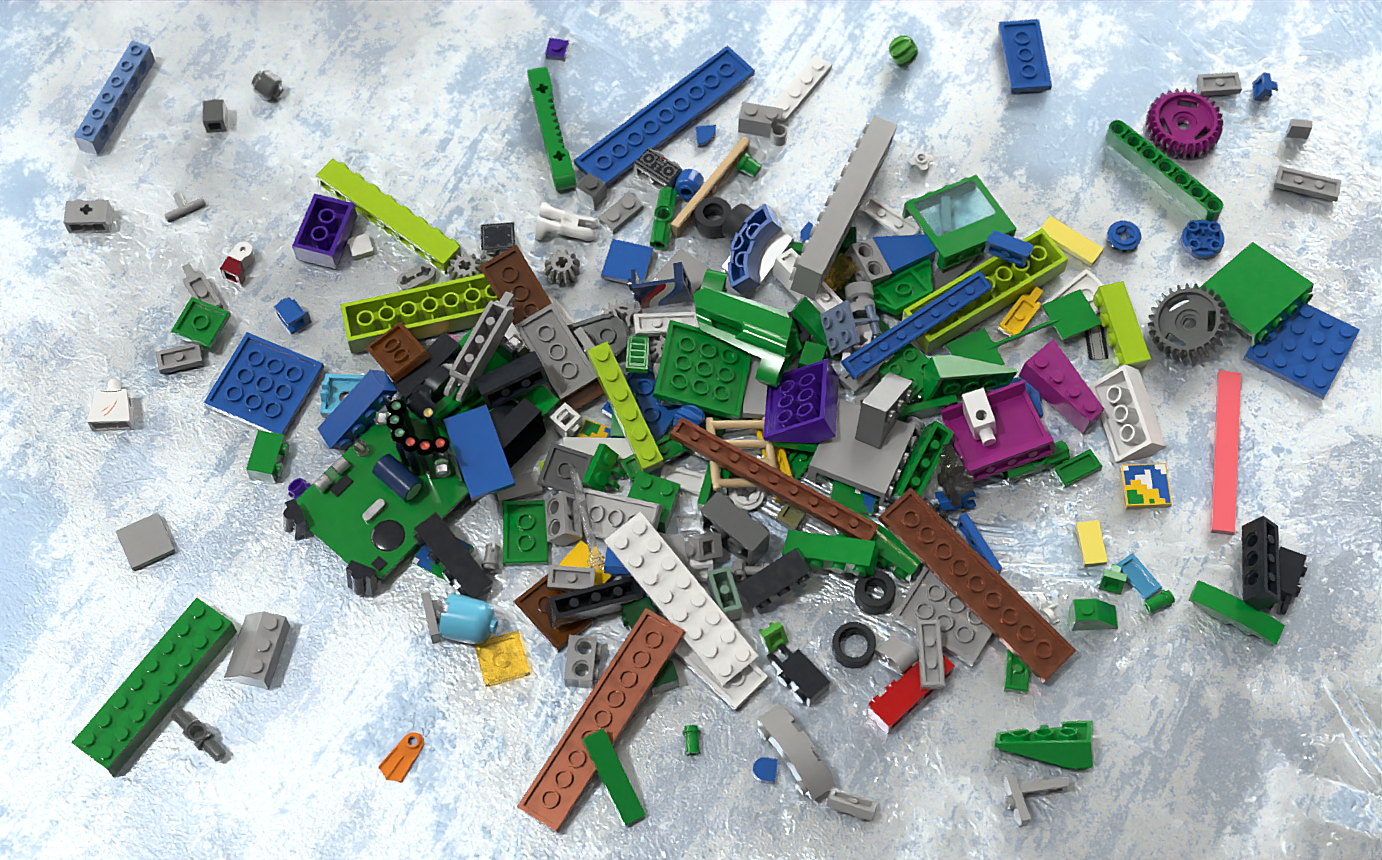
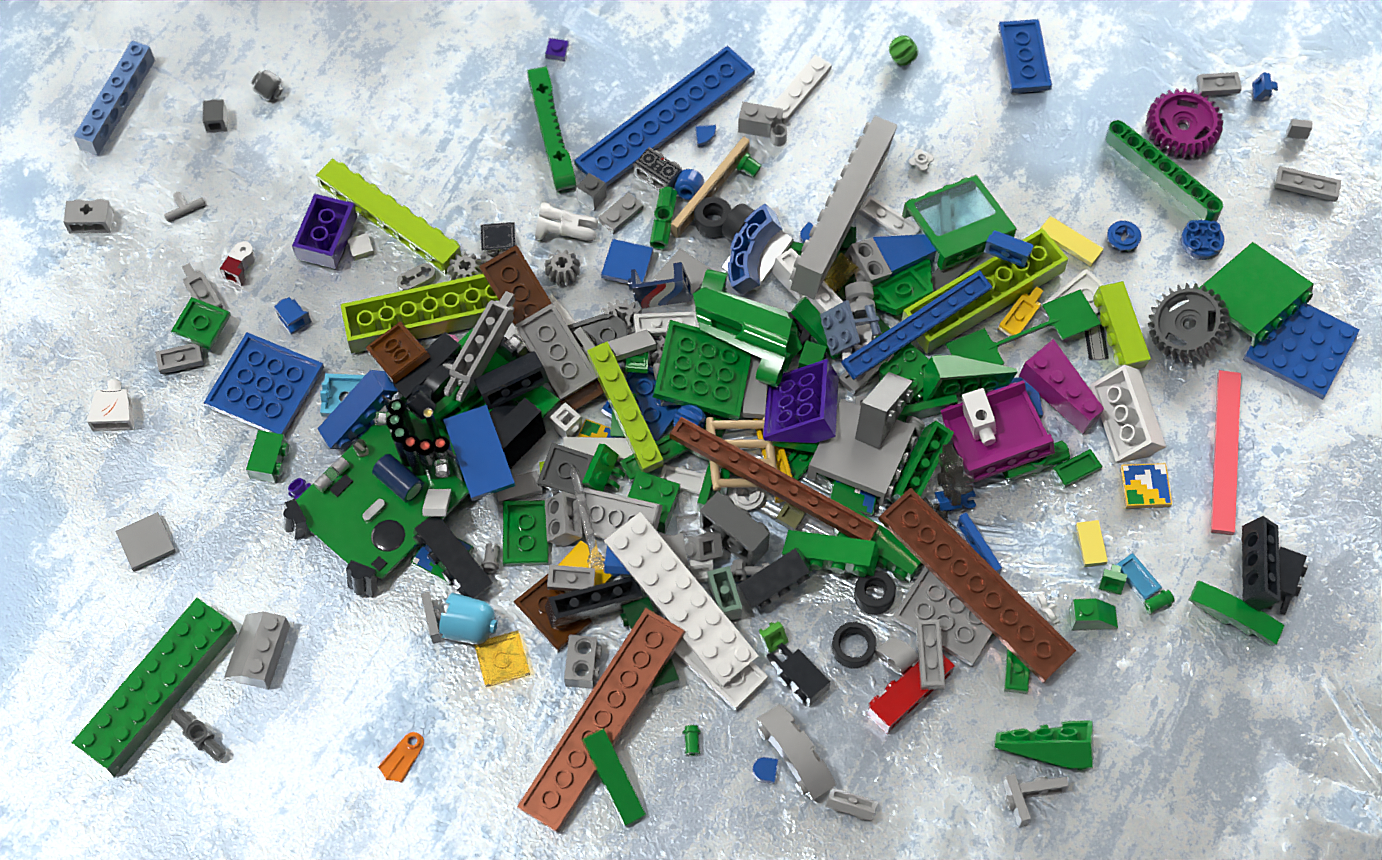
(437, 502): none -> white tile
(632, 345): none -> light grey tile

